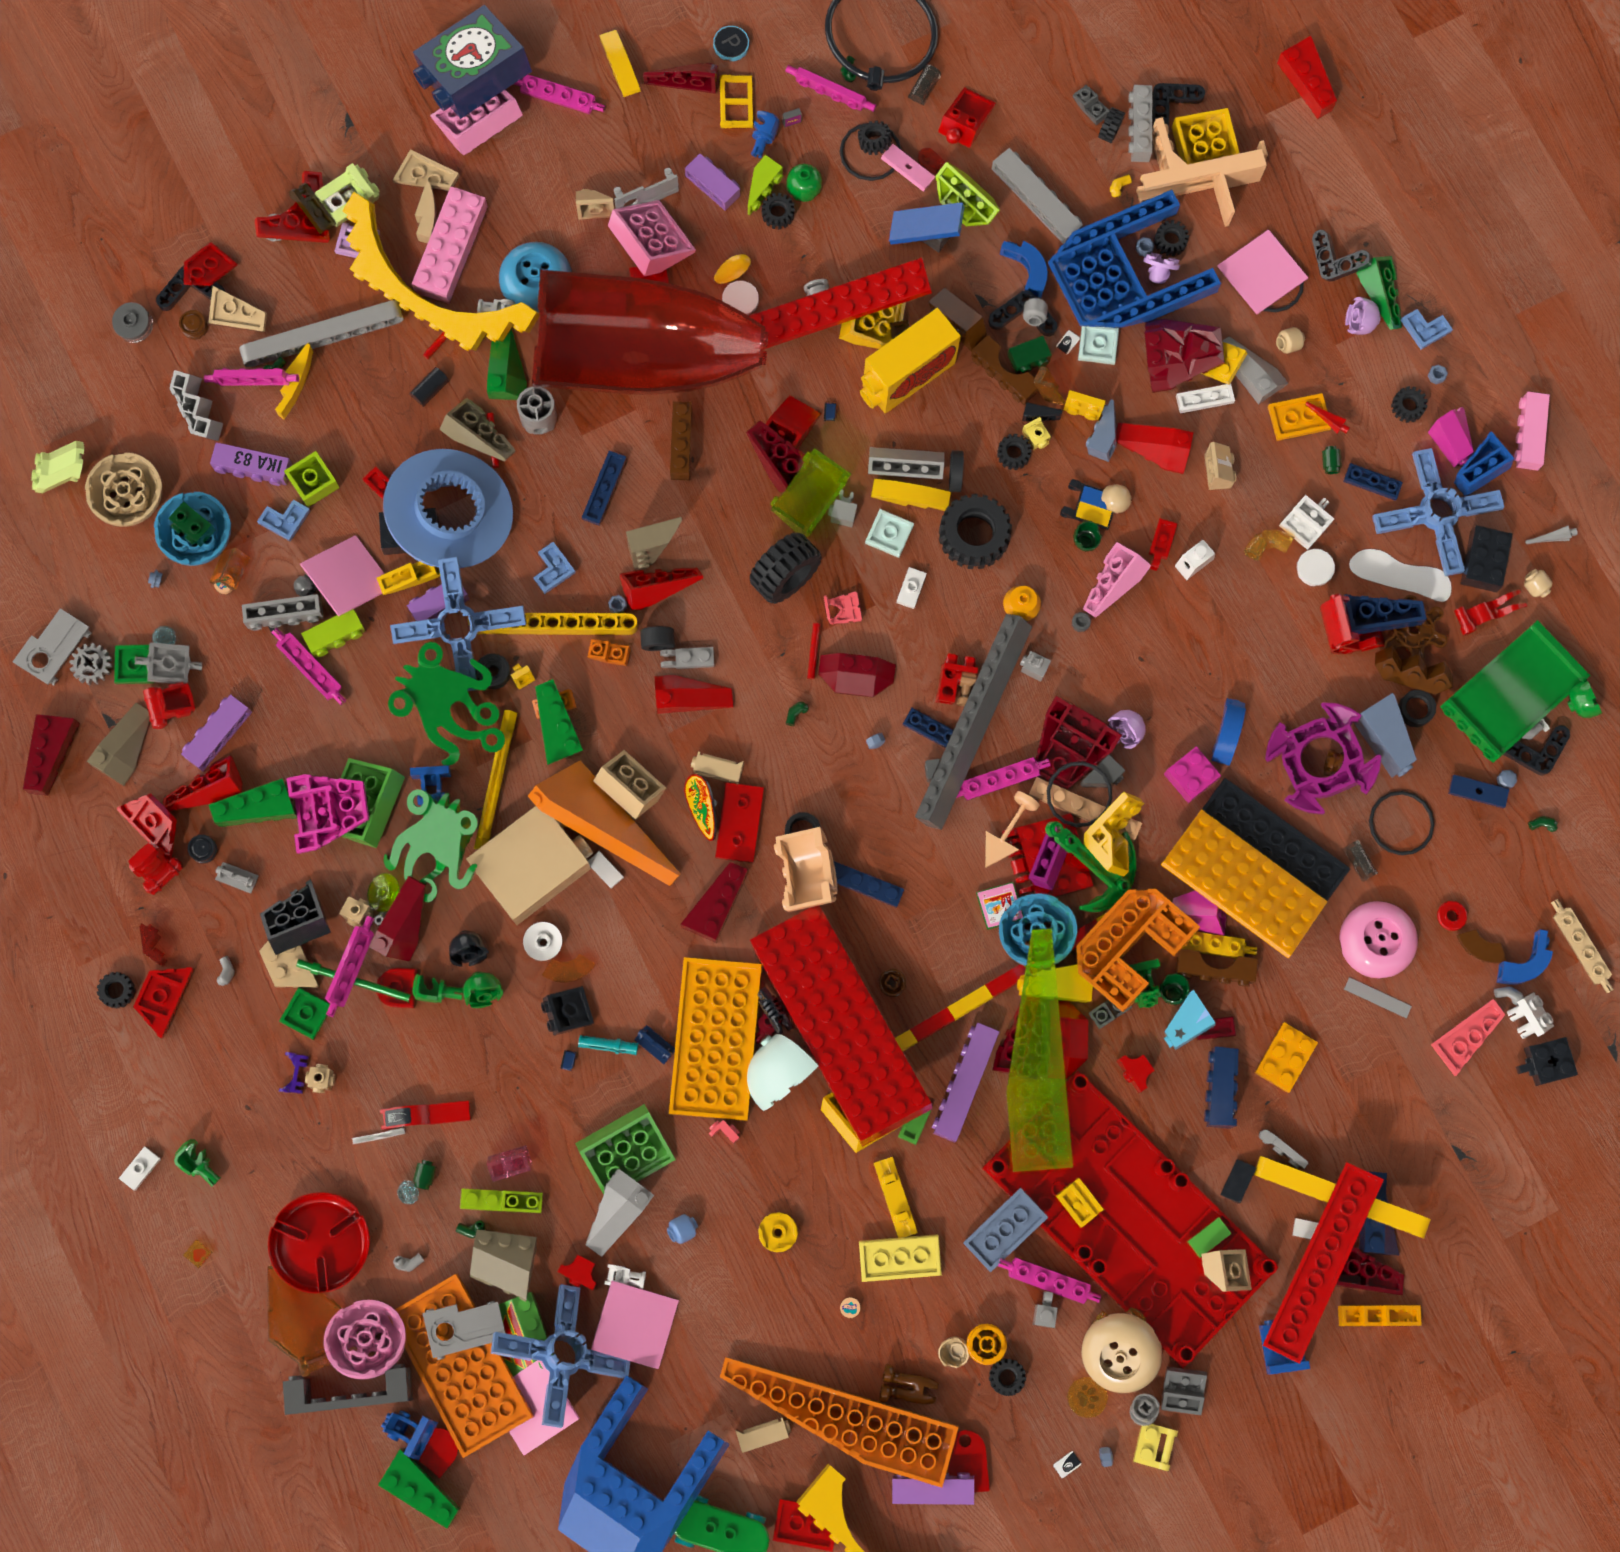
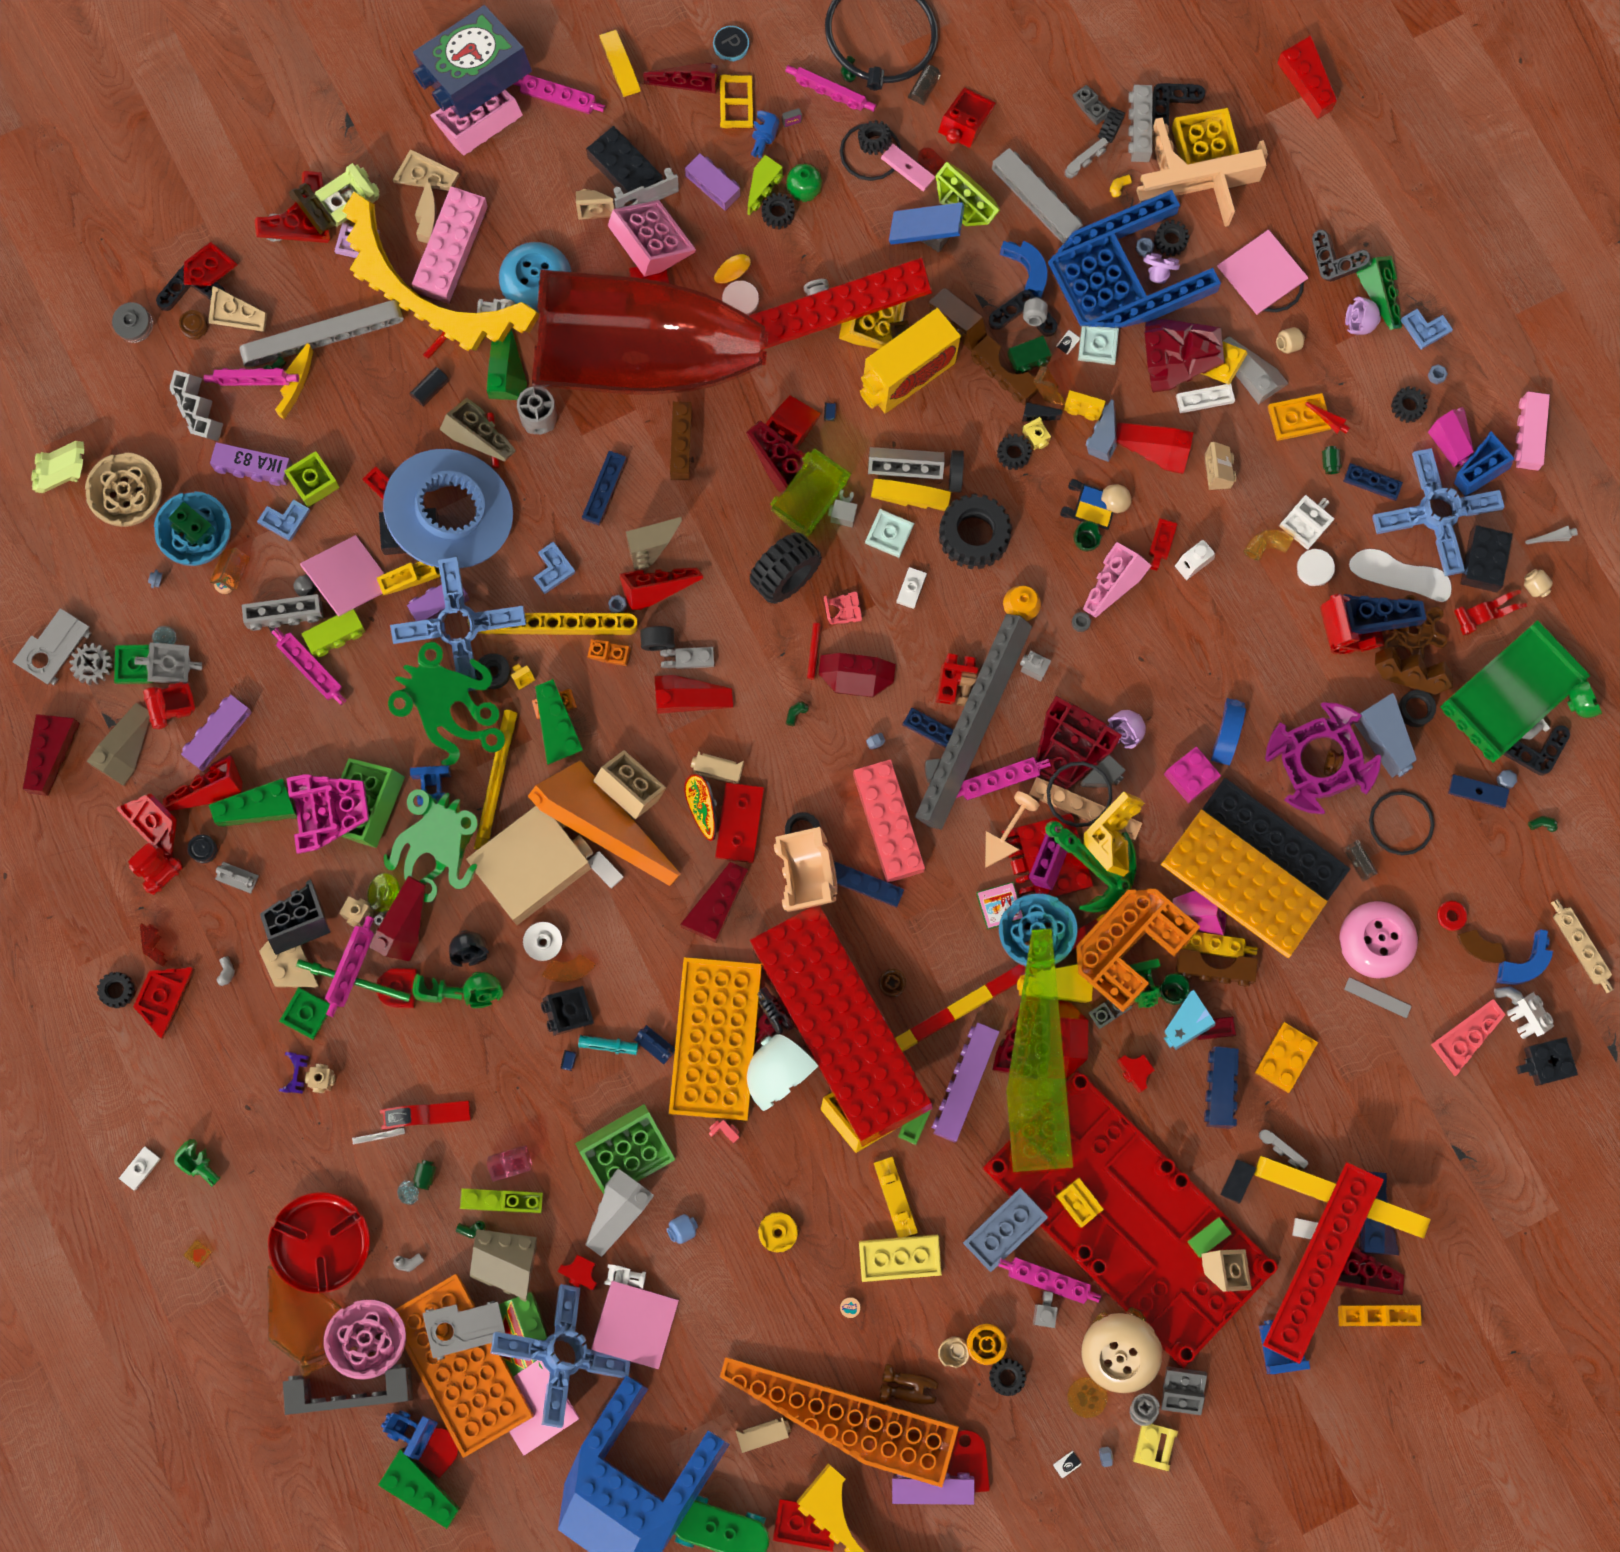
(622, 162): none -> black brick
(888, 821): none -> coral brick
(1086, 158): none -> light grey hinge

